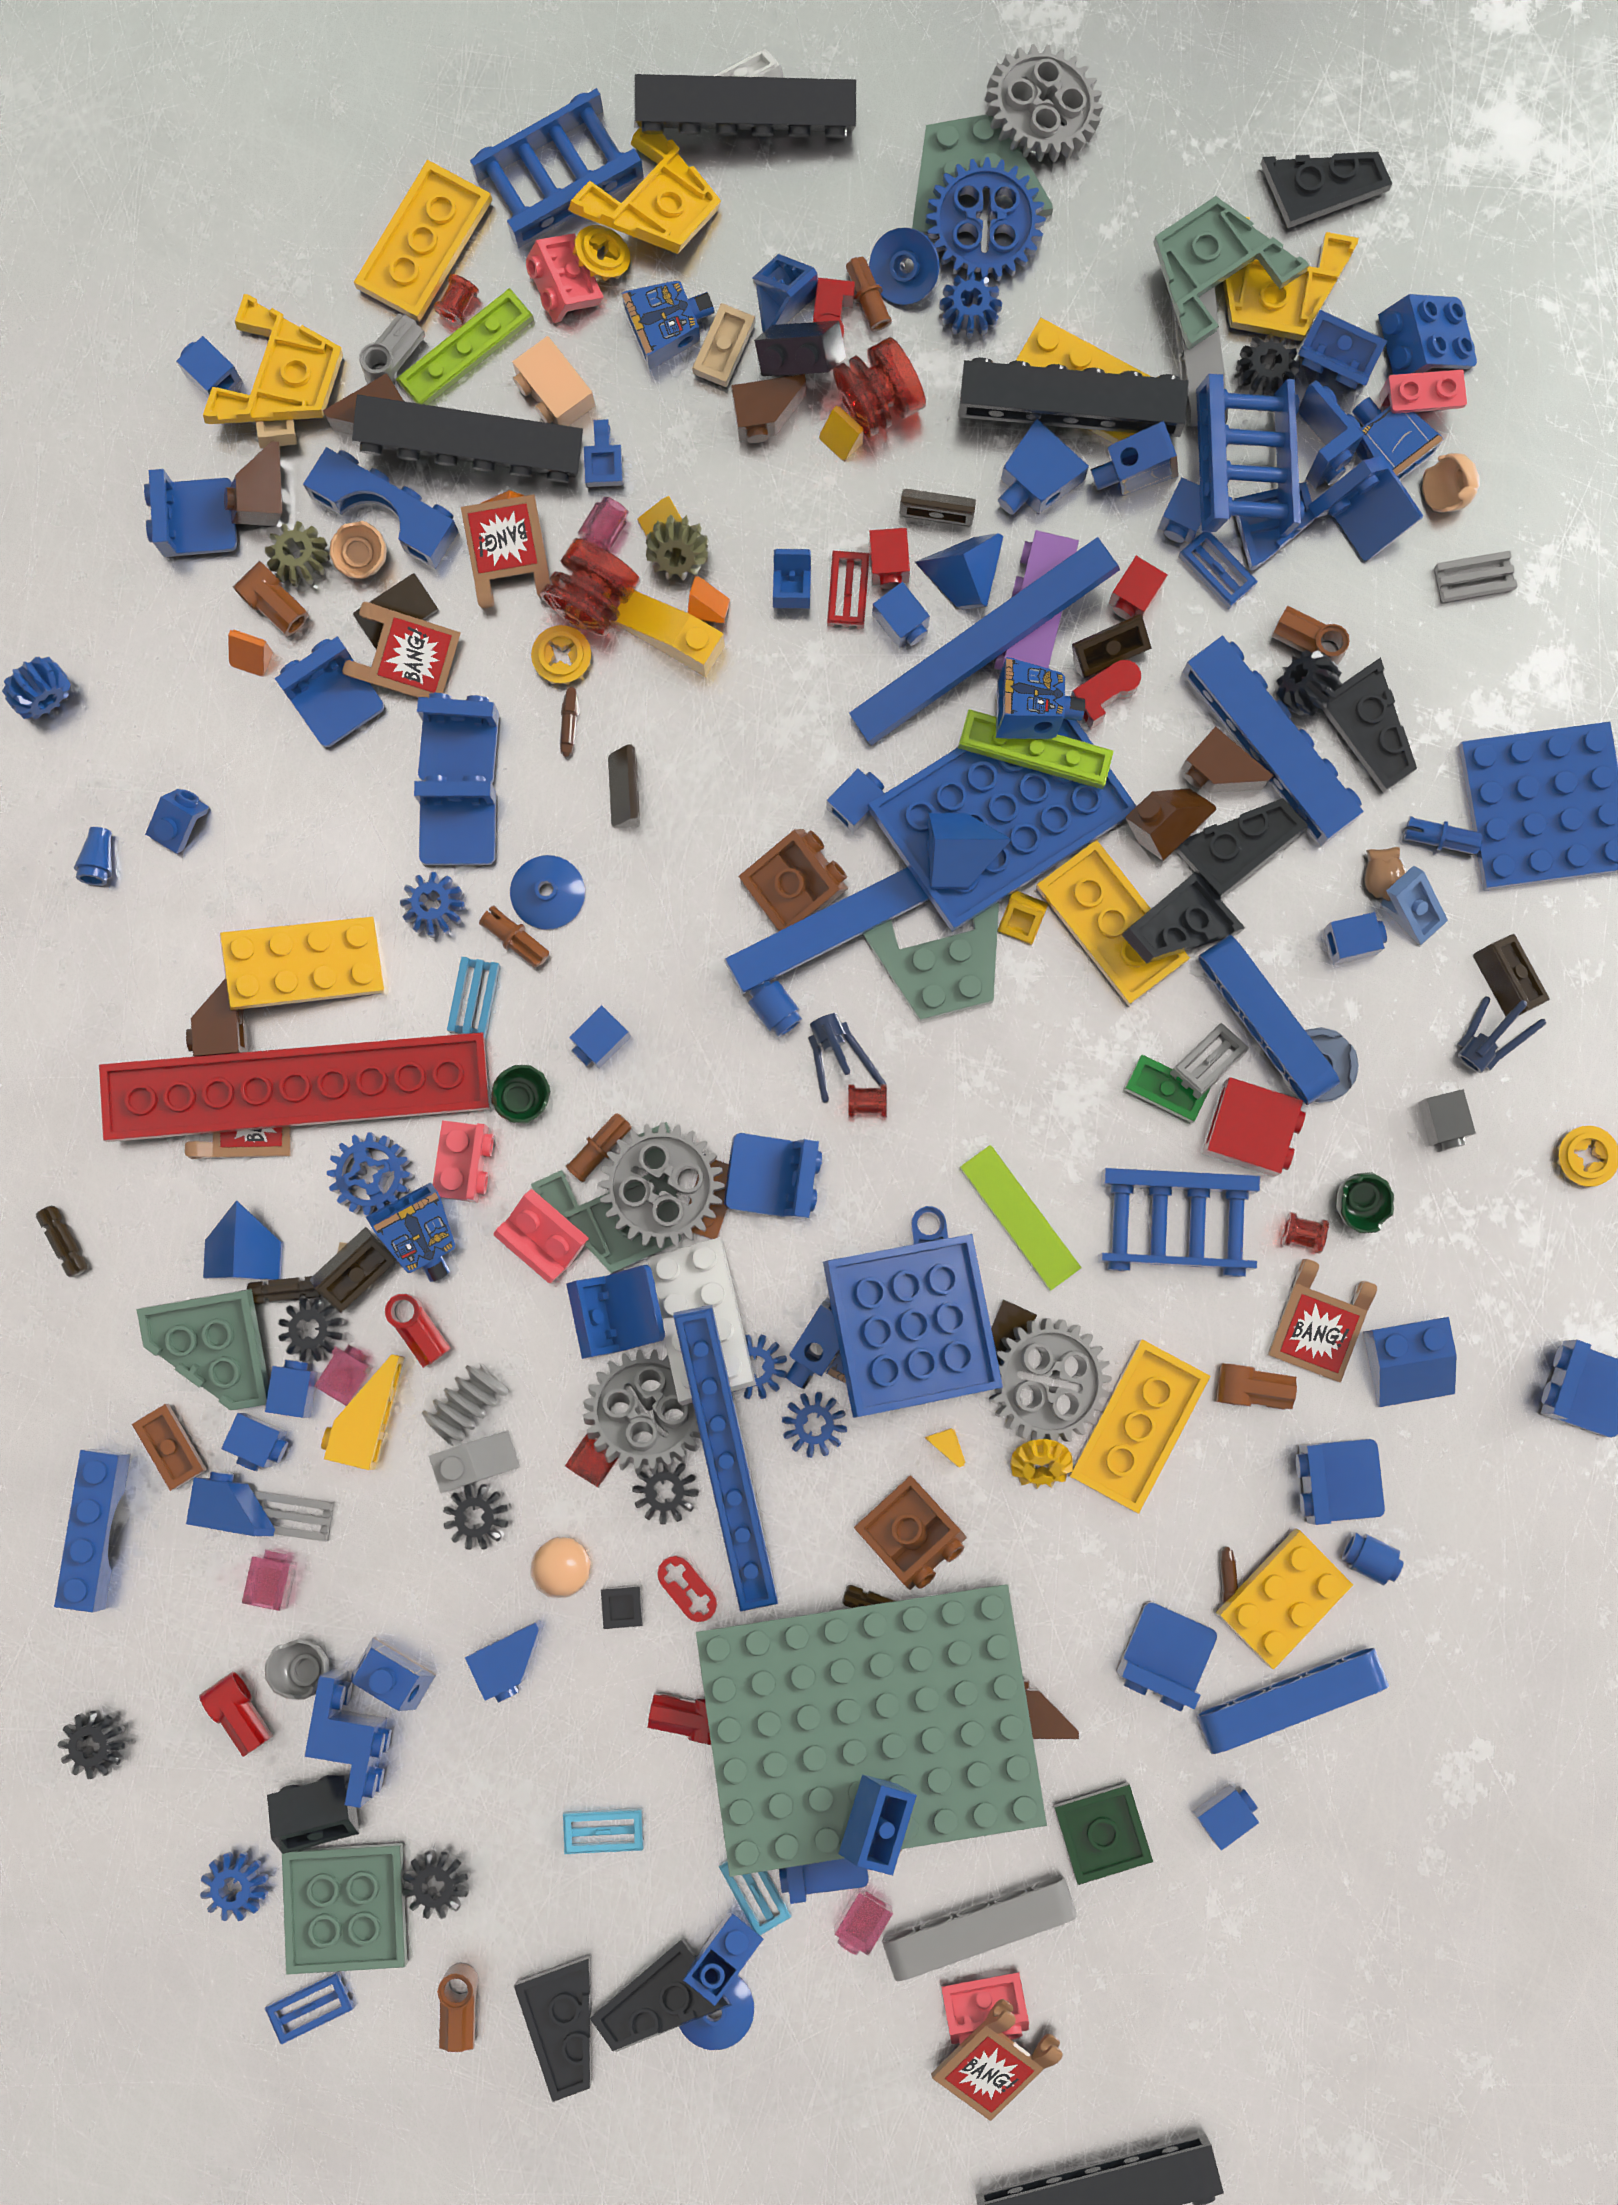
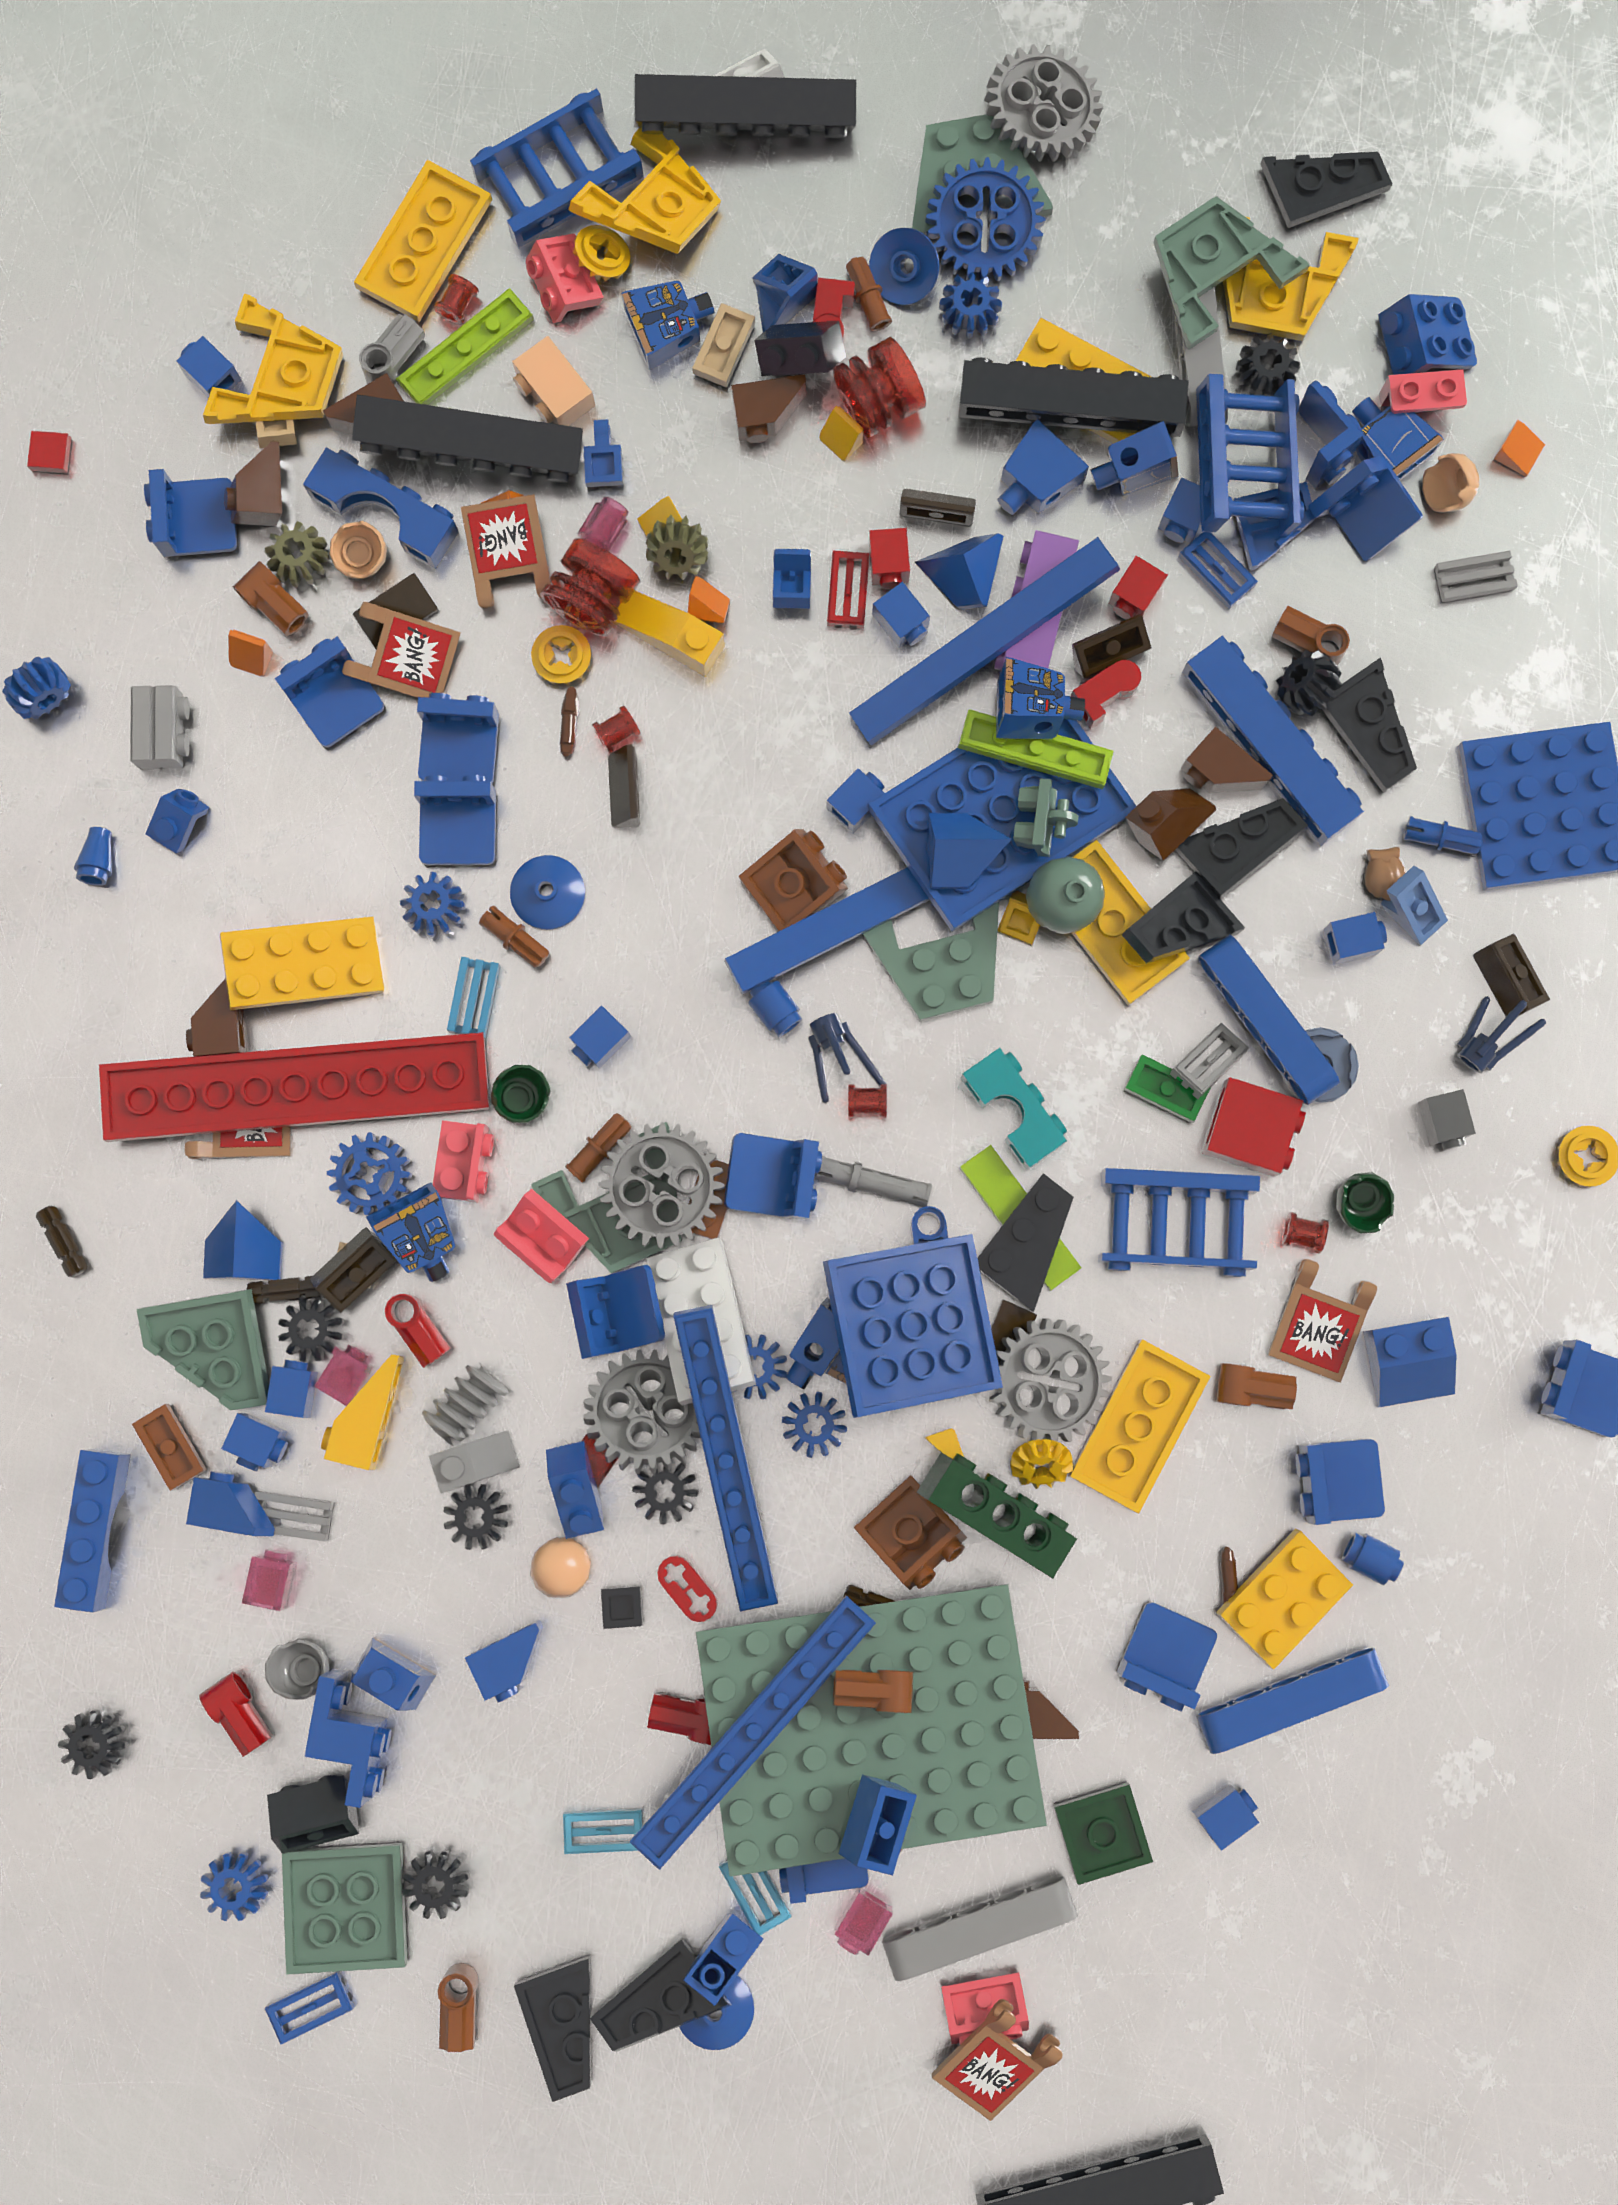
(49, 452): none -> red tile
(158, 727): none -> light grey brick
(574, 1489): none -> blue brick
(616, 729): none -> clear red bush
(752, 1733): none -> blue tile
(873, 1181): none -> light grey pin
(881, 1690): none -> dark orange piece
(944, 1488): none -> dark green brick
(999, 1078): none -> teal arch
(1027, 1242): none -> black wing
(1043, 802): none -> sand green hips
(1065, 895): none -> sand green cylinder
(1342, 349): blue bracket -> none
(1520, 449): none -> orange slope

